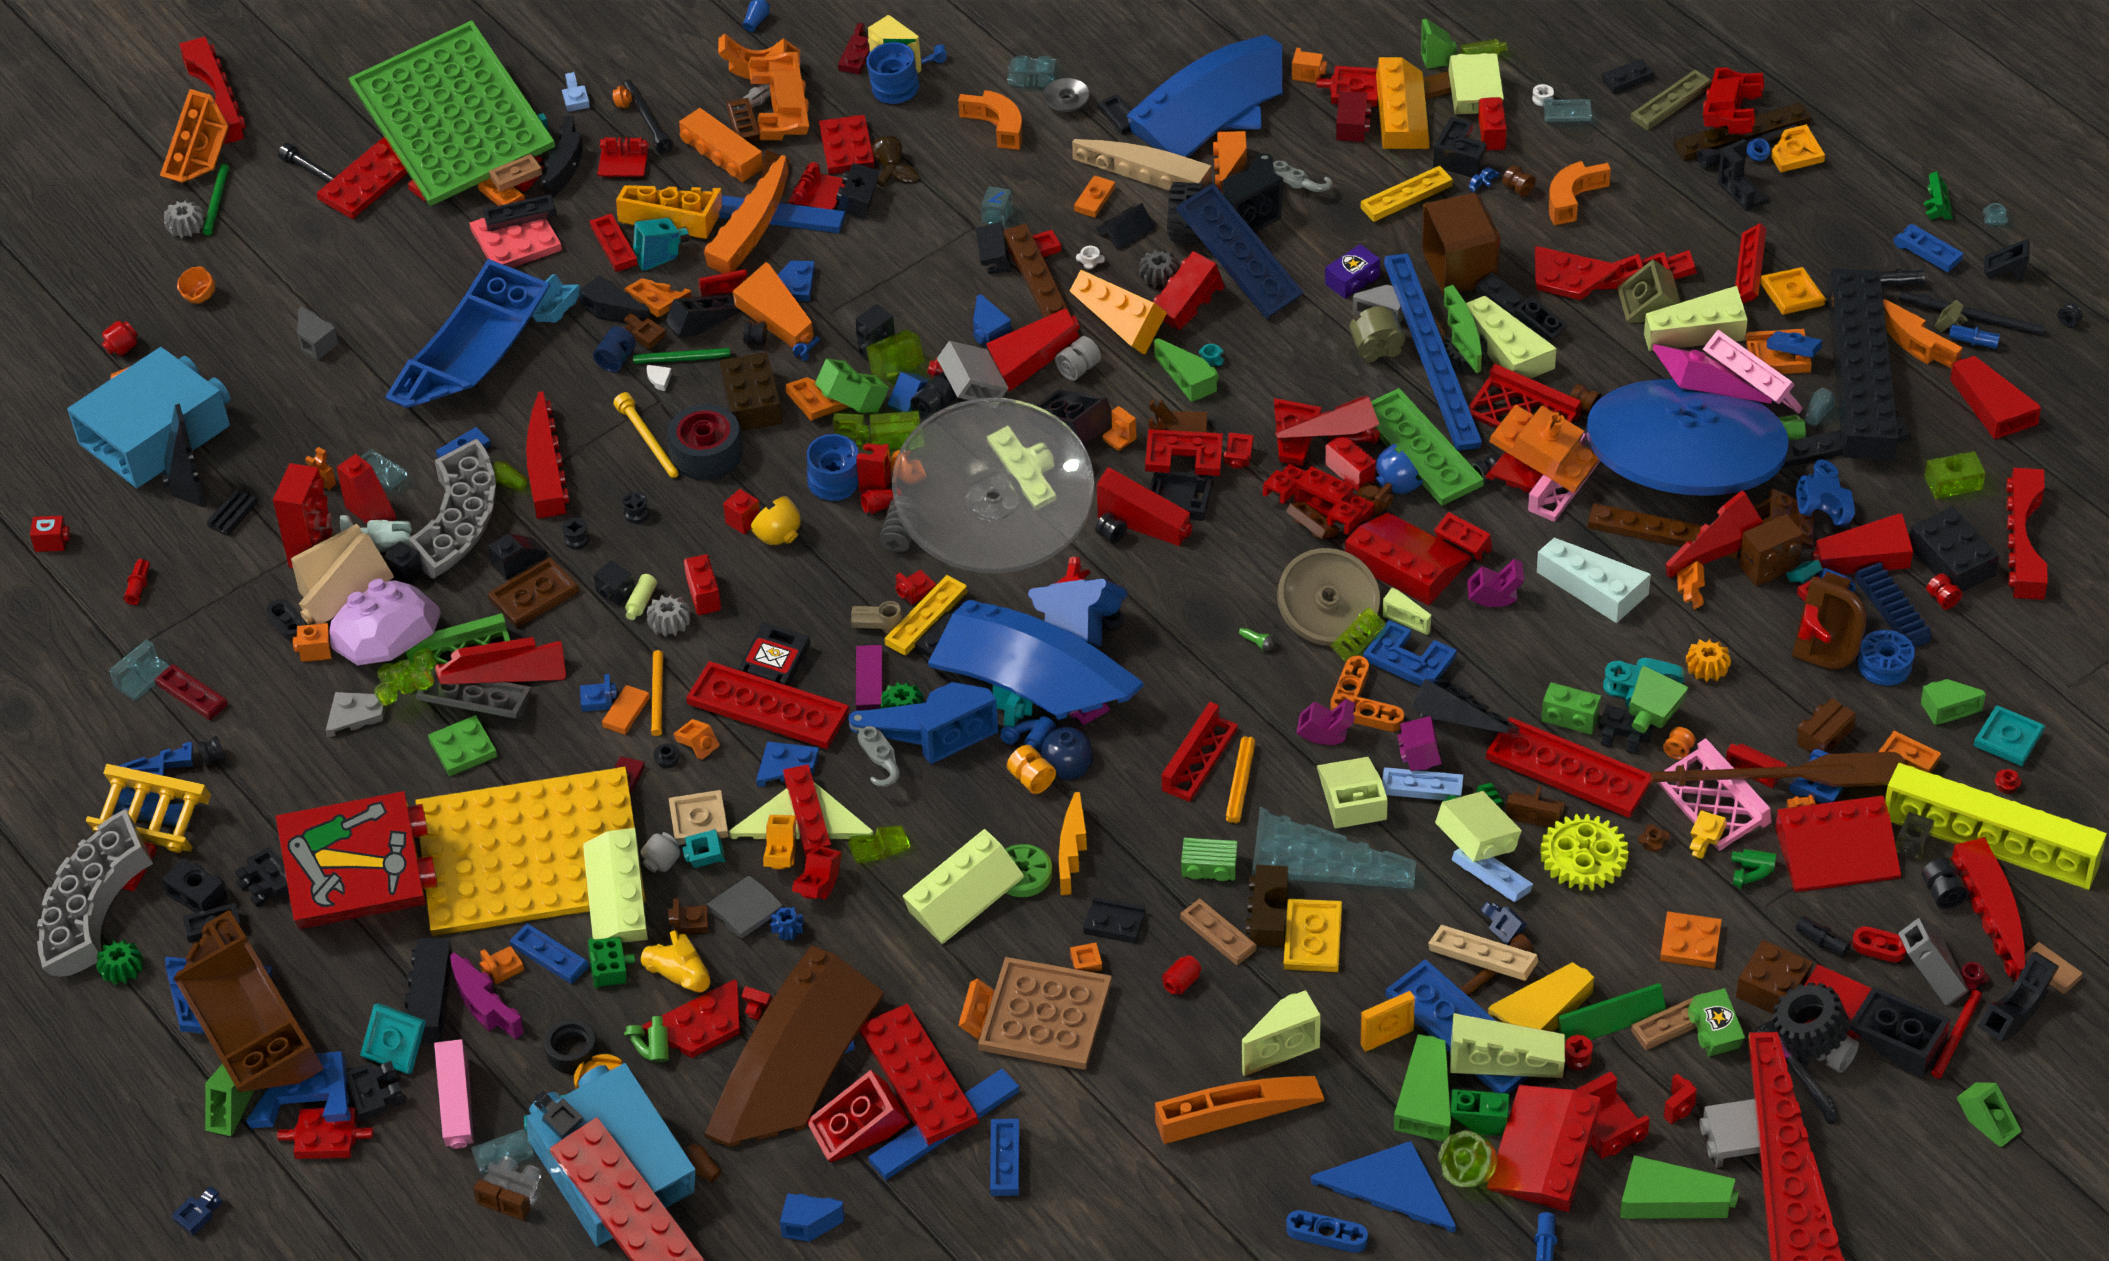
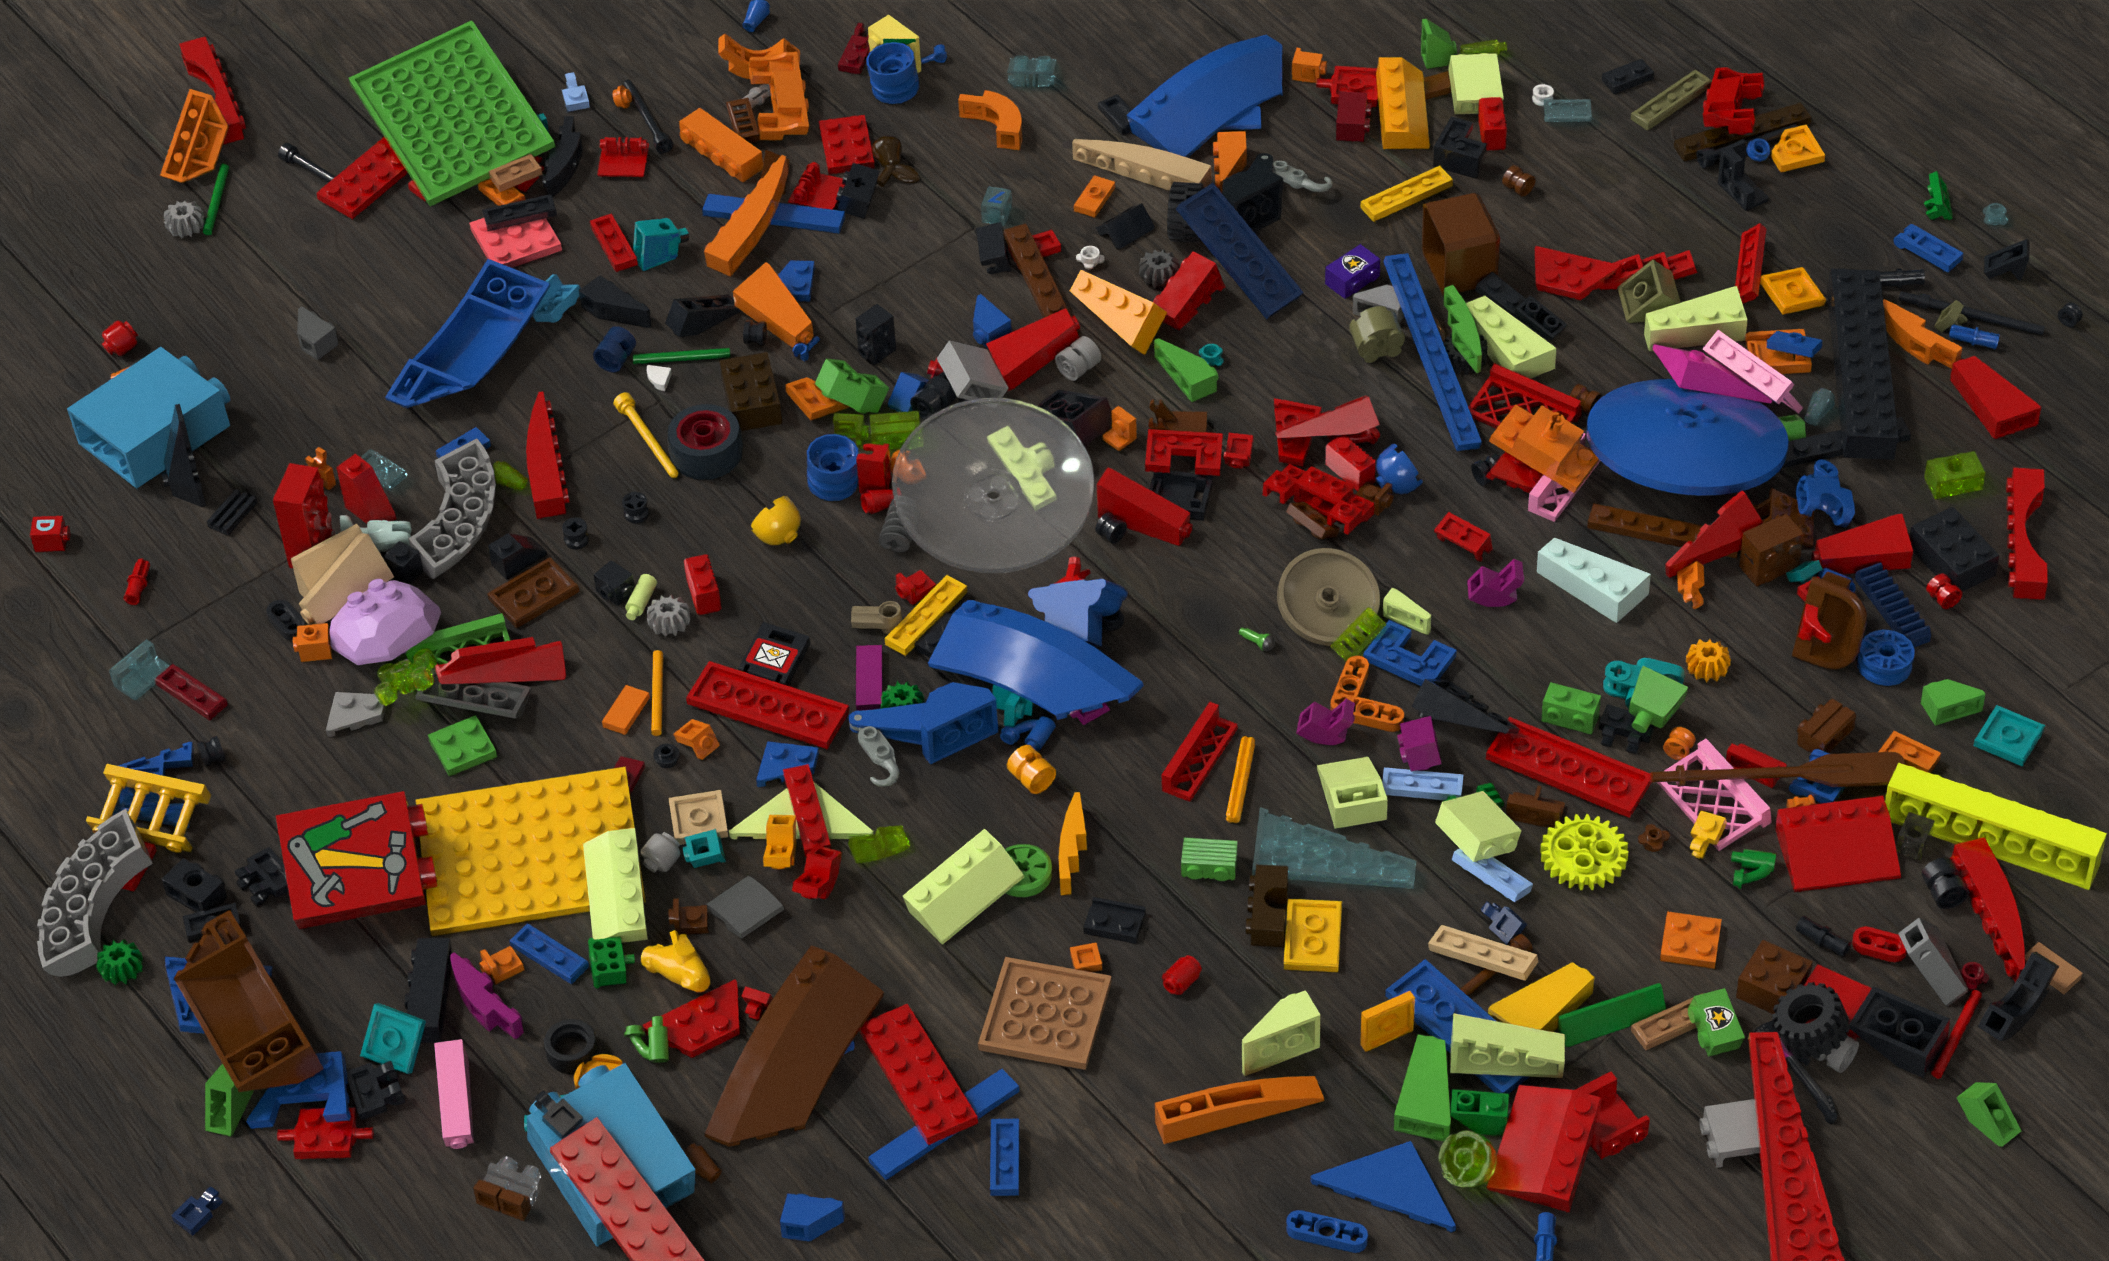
(196, 285): orange hair -> none
(511, 1145): clear light blue plate -> none
(598, 696): blue bracket -> none
(646, 332): reddish brown plate -> none
(655, 296): orange wing -> none
(681, 207): light orange wedge -> none
(721, 283): red slope -> none
(741, 511): red brick -> none
(787, 923): blue gear -> none
(858, 1118): red slope -> none
(895, 354): clear neon green brick -> none
(976, 1008): orange plate -> none
(1066, 94): flat silver dish -> none
(1068, 752): dark blue cylinder -> none
(1218, 931): medium nougat tile -> none
(1406, 556): red slope -> none
(1439, 464): bright green plate -> none
(1486, 175): blue piece -> none
(1571, 182): orange arch -> none
(1581, 1059): red wheel -> none
(1675, 1191): bright green slope -> none
(1682, 1101): red bracket -> none
(2007, 781): red plate -> none

